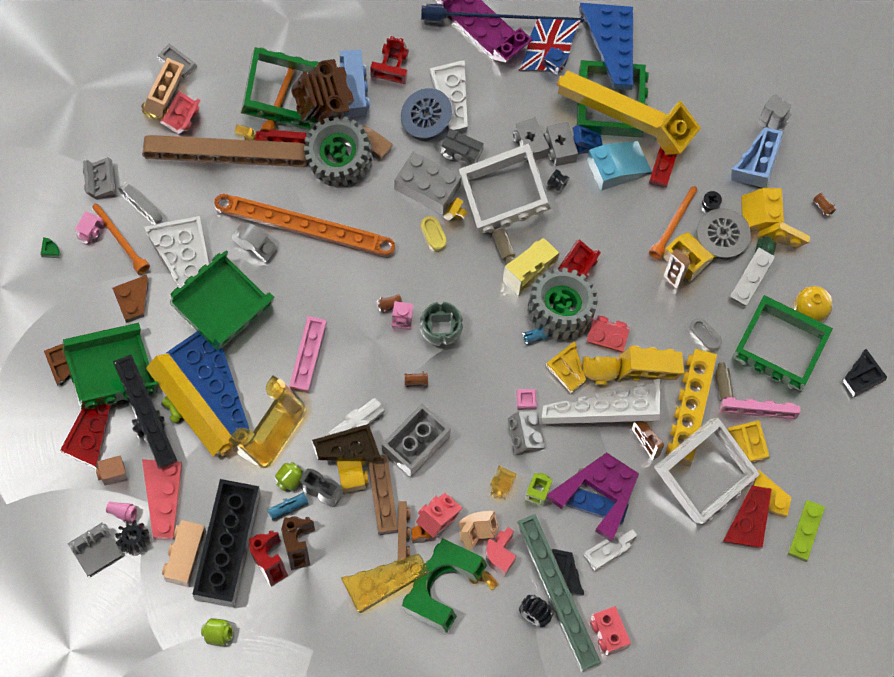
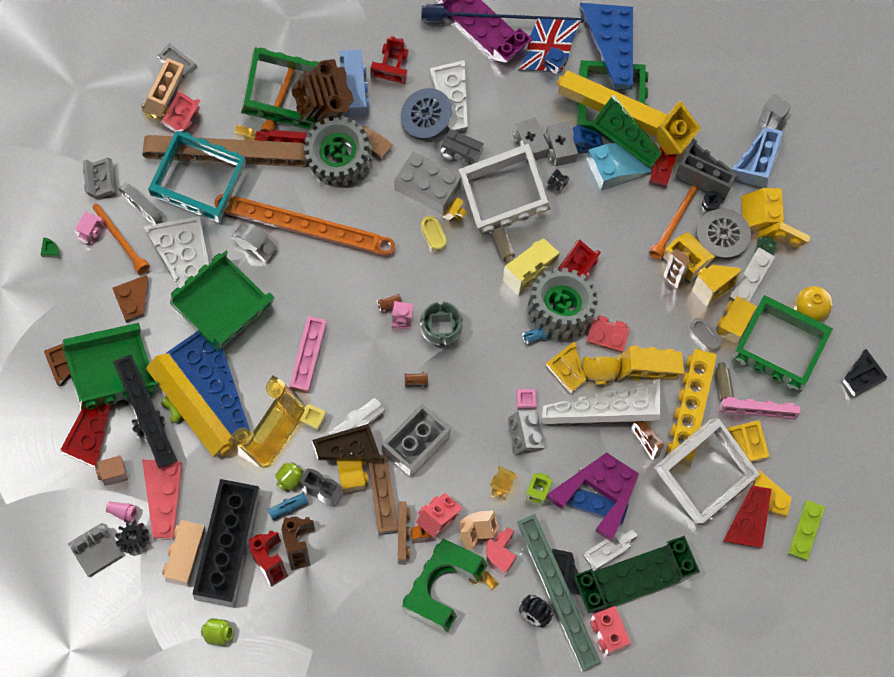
(202, 145): none -> teal window
(312, 417): none -> light yellow tile
(377, 584): clear yellow wing -> none
(626, 132): none -> green wing
(637, 576): none -> dark green slope
(705, 171): none -> dark grey wedge
(714, 282): none -> yellow slope
(736, 319): none -> yellow brick
(827, 208): dark orange pin -> none

